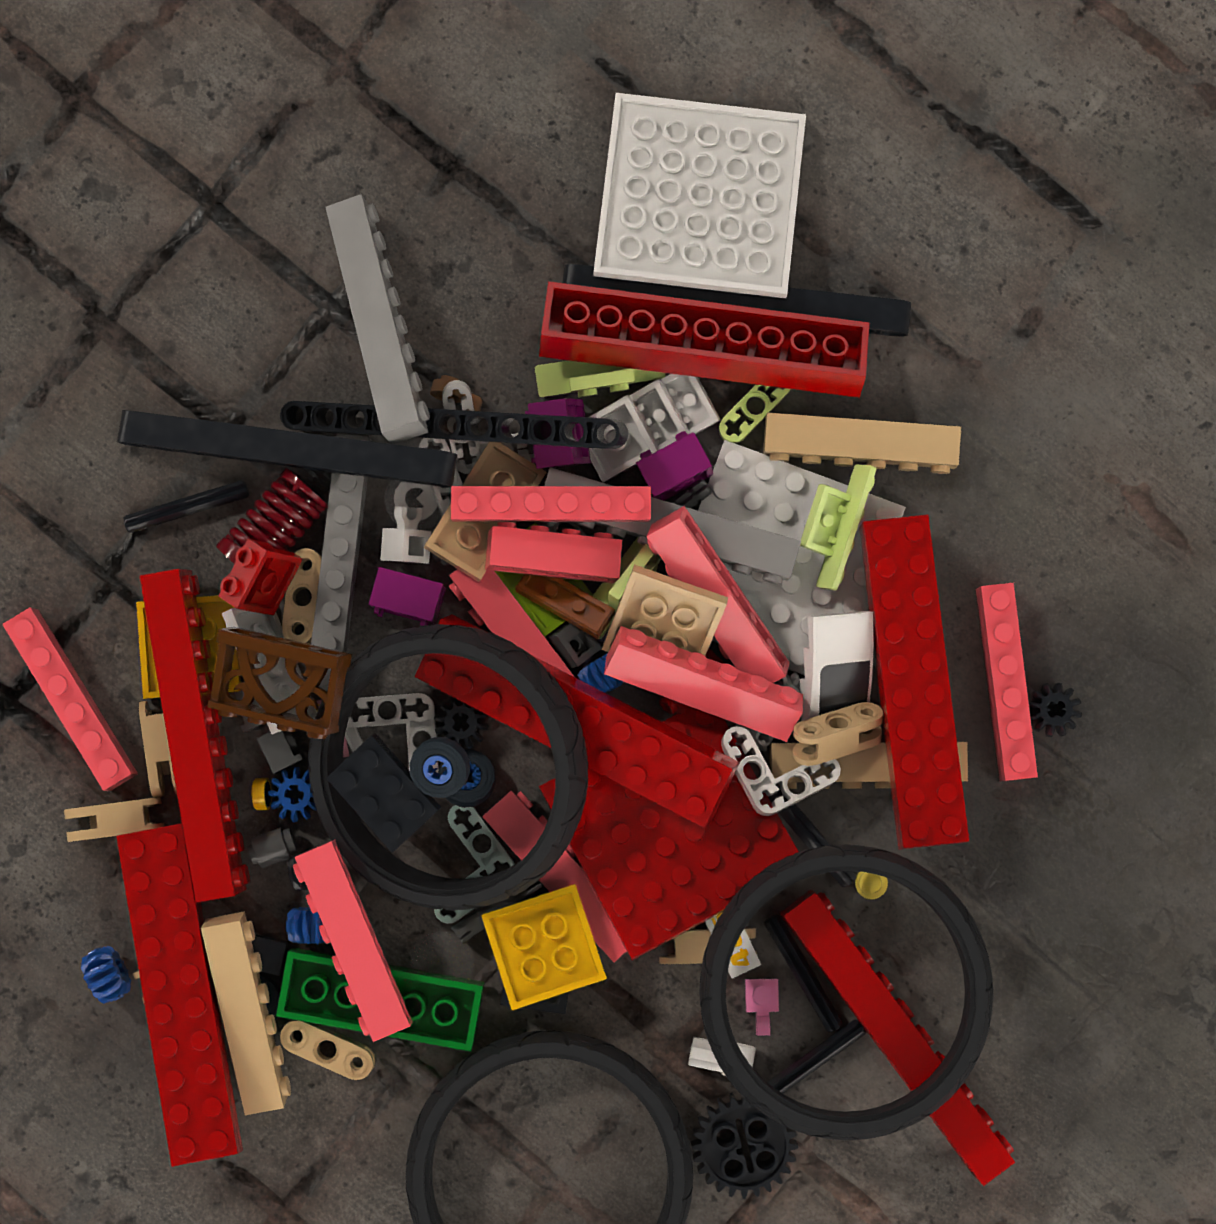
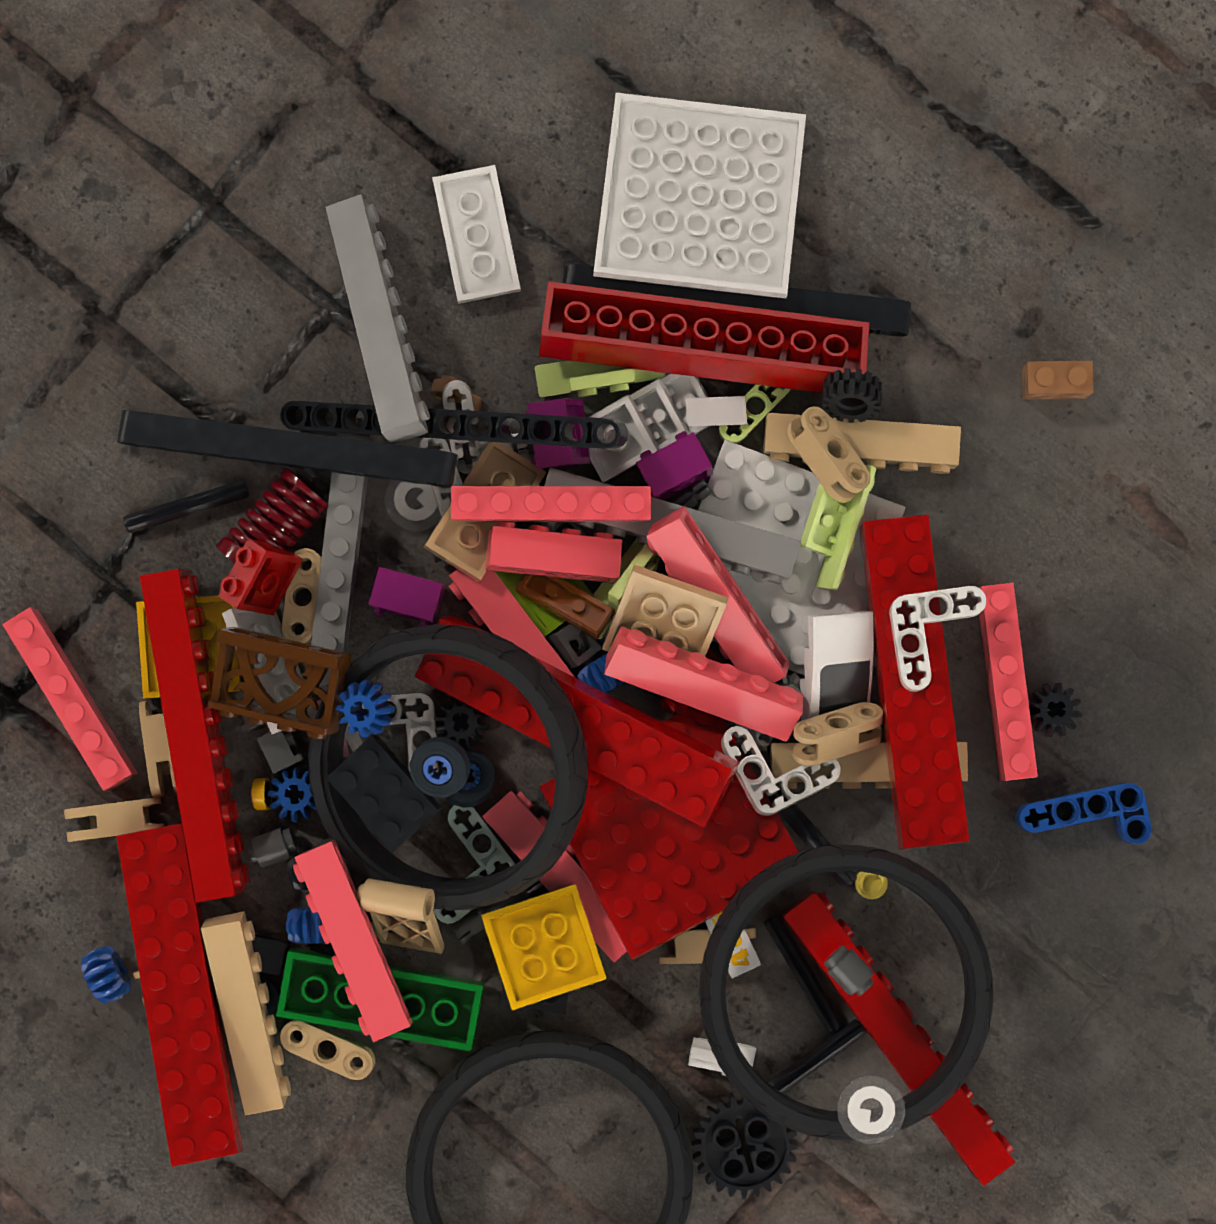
(372, 700): none -> blue gear
(405, 541): white brick -> none
(407, 906): none -> tan piece
(476, 234): none -> white plate
(716, 411): none -> white sticker
(762, 998): bright pink plate -> none
(828, 454): none -> tan piece
(849, 971): none -> dark grey brick
(852, 395): none -> black tyre
(870, 1109): none -> clear tile
(921, 616): none -> white beam
(1057, 380): none -> medium nougat brick
(1080, 812): none -> blue beam

